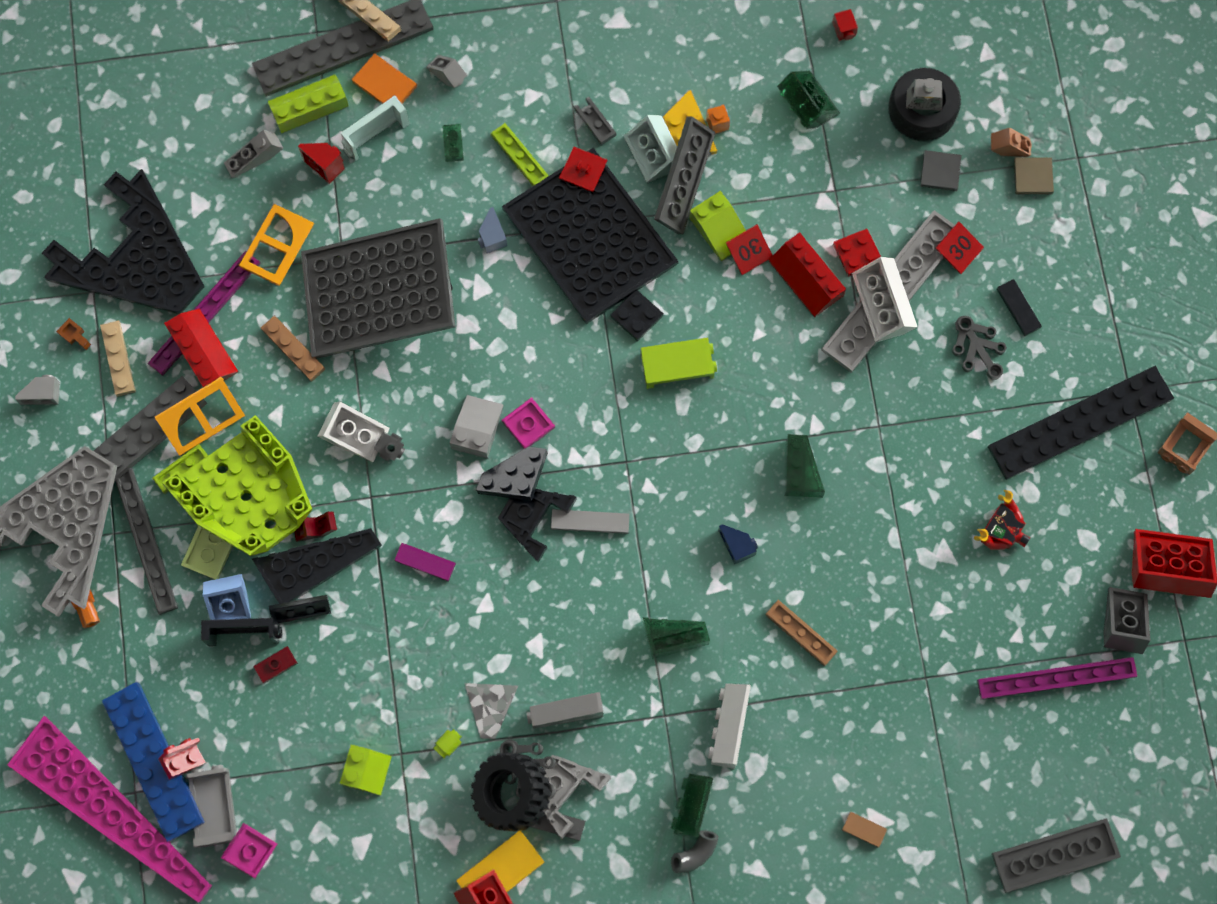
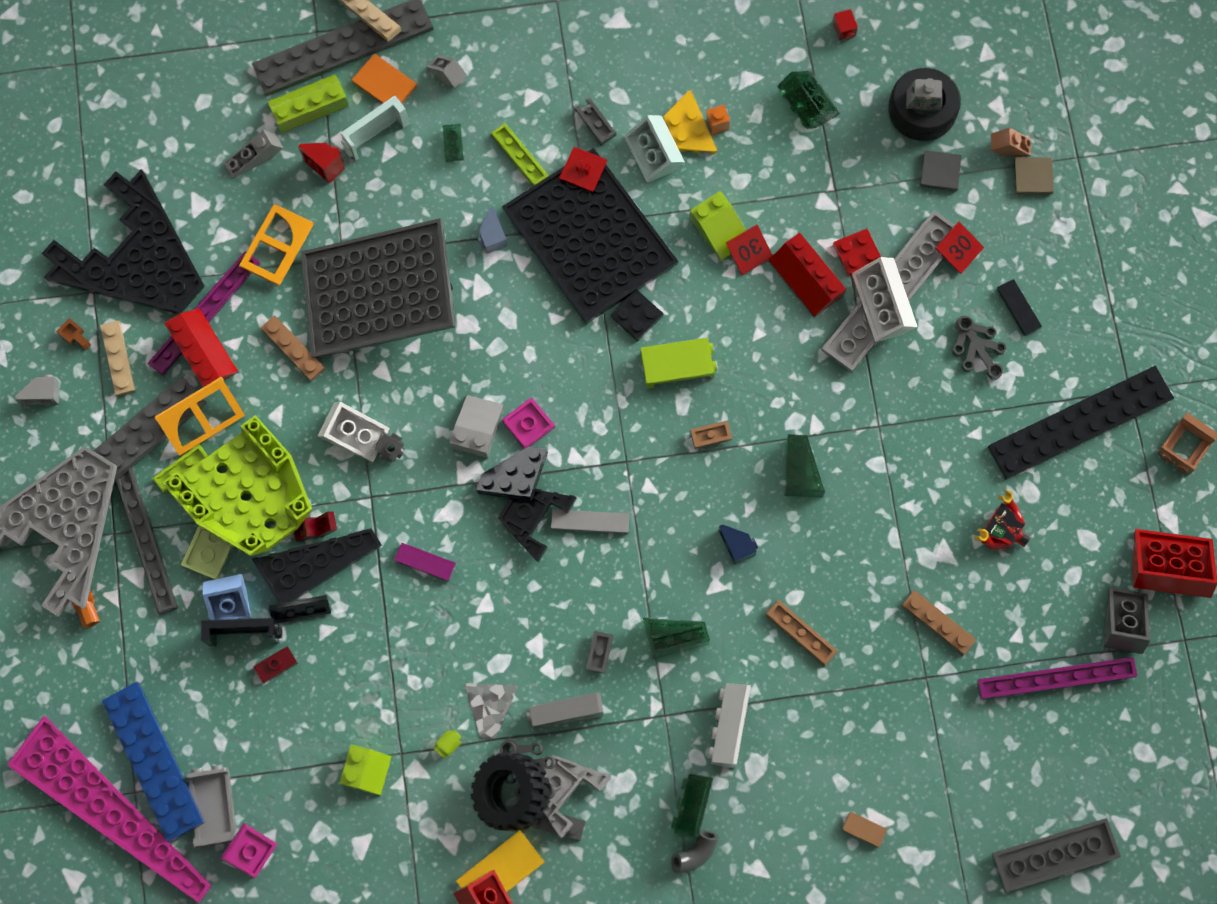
(181, 758): bracket -> none
(599, 652): none -> dark grey plate
(684, 175): dark grey plate -> none
(711, 434): none -> medium nougat plate
(938, 622): none -> medium nougat plate

